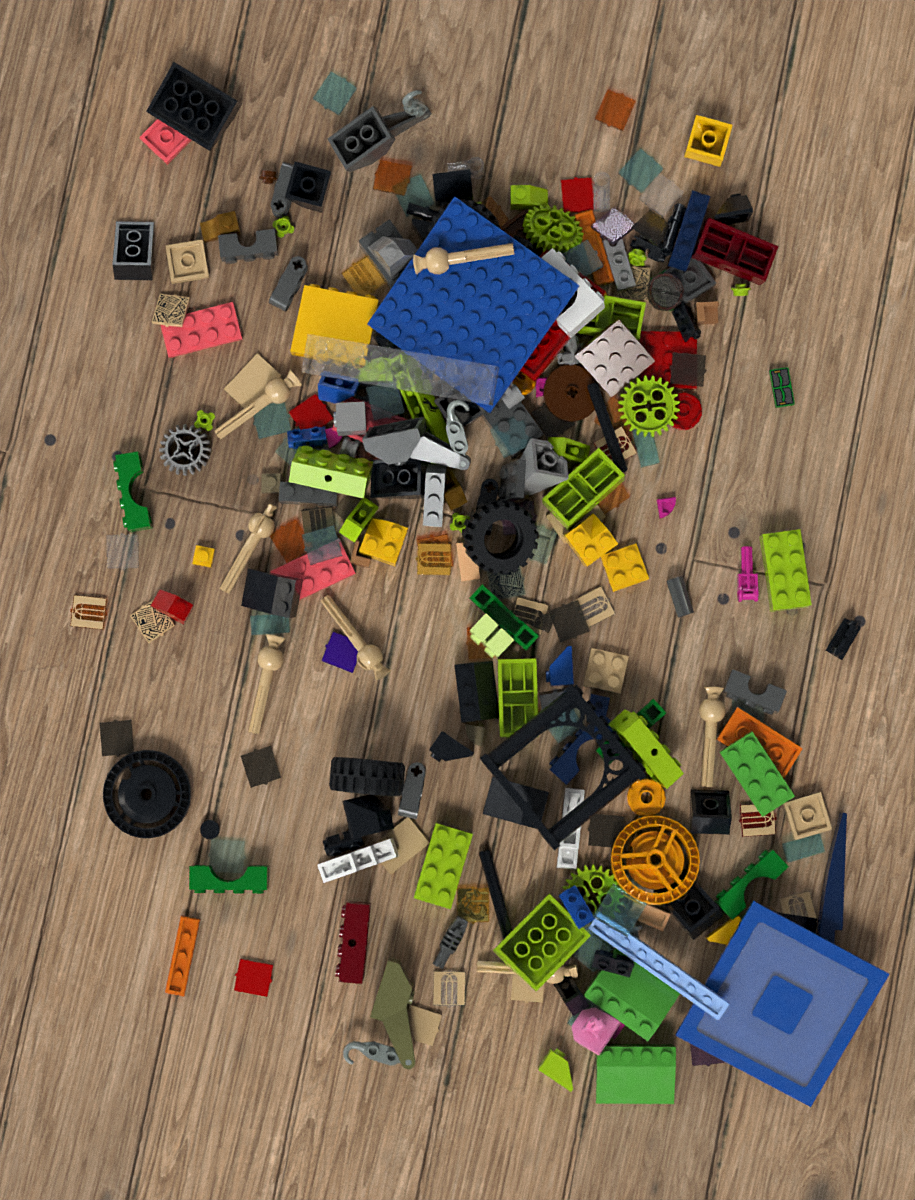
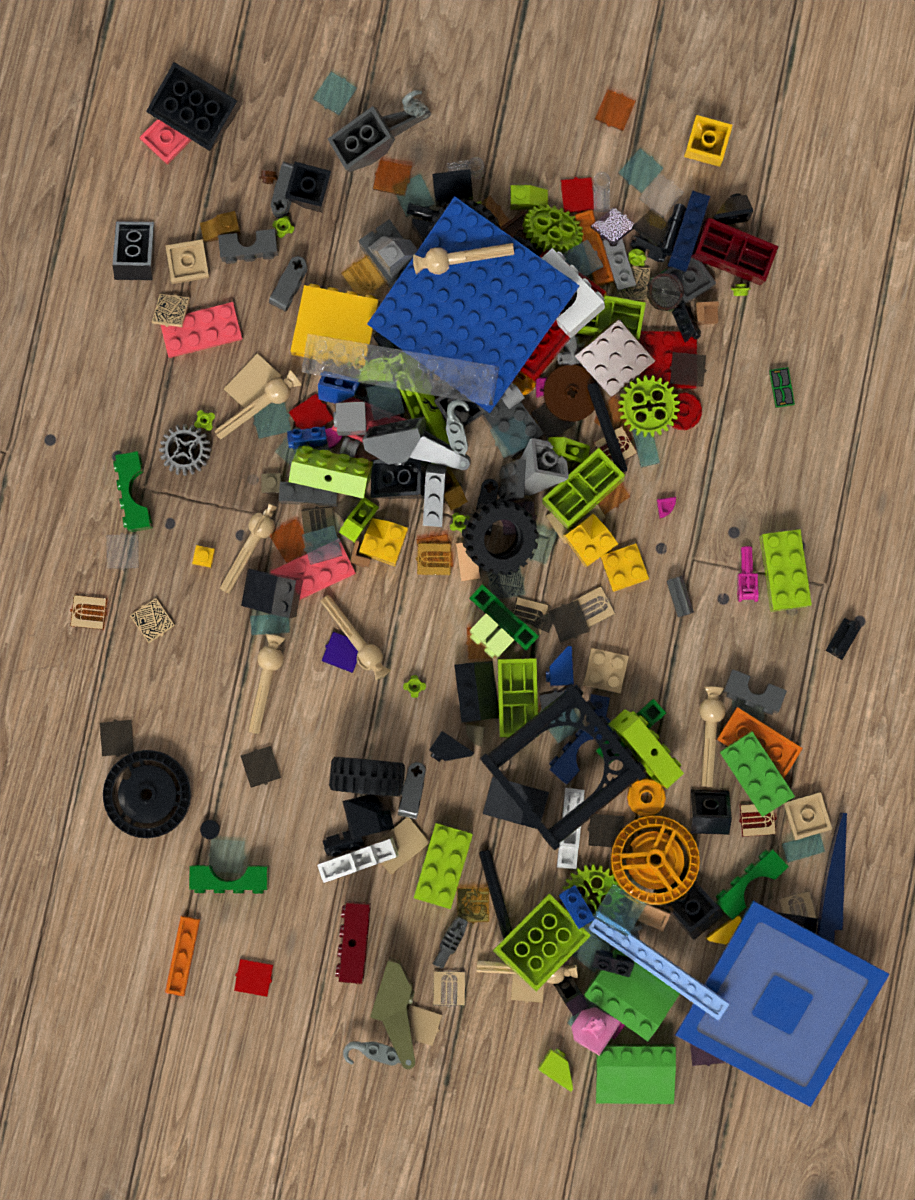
(172, 606): red slope -> none
(414, 681): none -> lime plate

